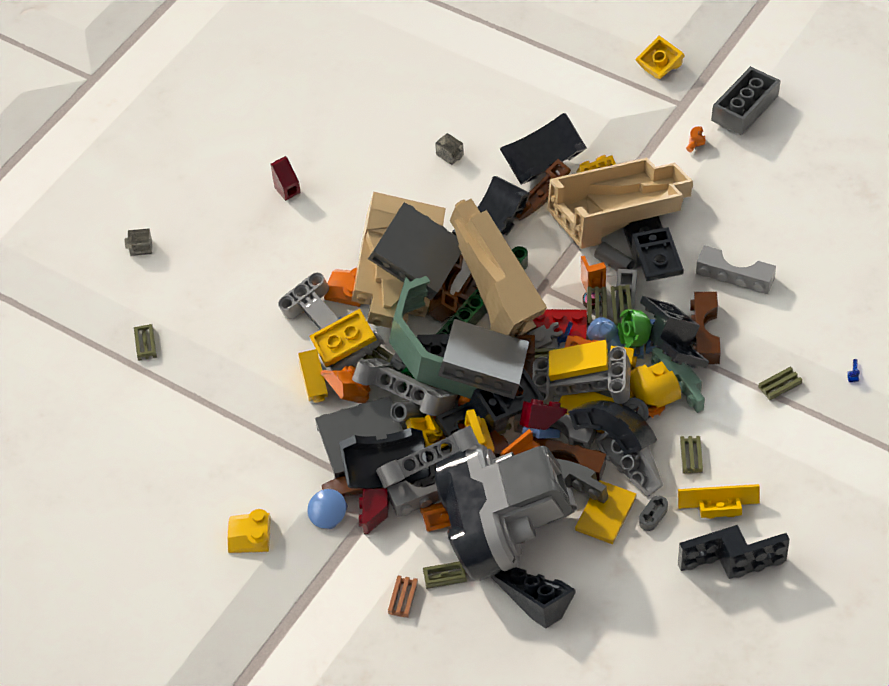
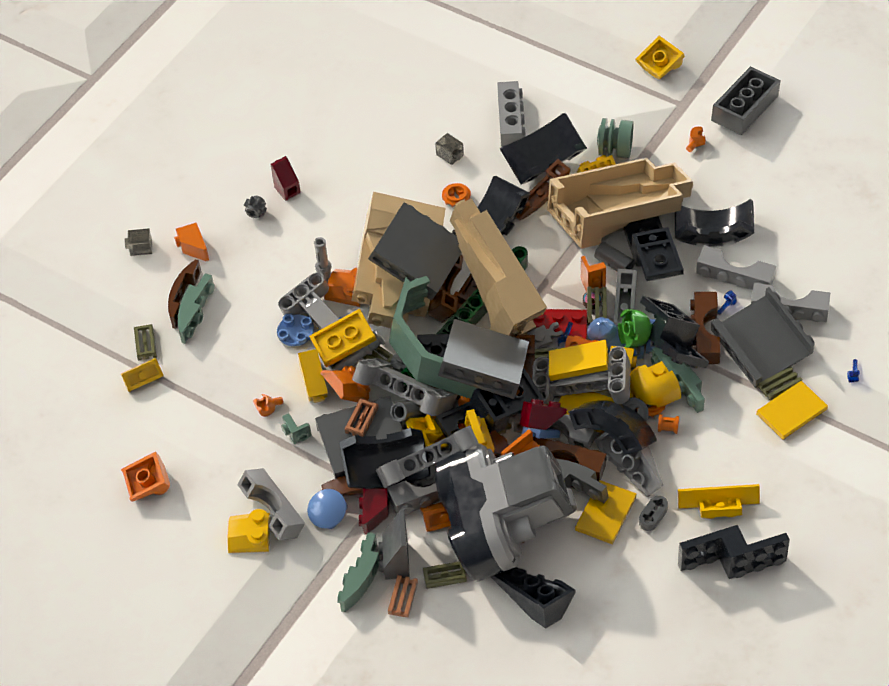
(142, 374): none -> yellow plate
(146, 477): none -> orange slope
(188, 276): none -> reddish brown slope
(190, 309): none -> sand green slope
(191, 241): none -> orange slope
(255, 206): none -> dark grey gear
(260, 487): none -> light grey arch
(267, 404): none -> orange piece
(295, 329): none -> medium blue dish
(296, 433): none -> sand green bracket
(322, 265): none -> light grey pin
(356, 431): none -> nougat tile
(361, 576): none -> sand green slope
(395, 549): none -> dark grey slope
(461, 190): none -> orange gear
(510, 112): none -> light grey brick
(615, 137): none -> sand green wheel
(619, 288): olive tile -> none
(668, 424): none -> orange bush
(691, 441): olive tile -> none
(715, 226): none -> black panel
(730, 298): none -> clear blue hand
(763, 338): none -> dark grey panel
(792, 410): none -> yellow tile
(811, 307): none -> light grey arch

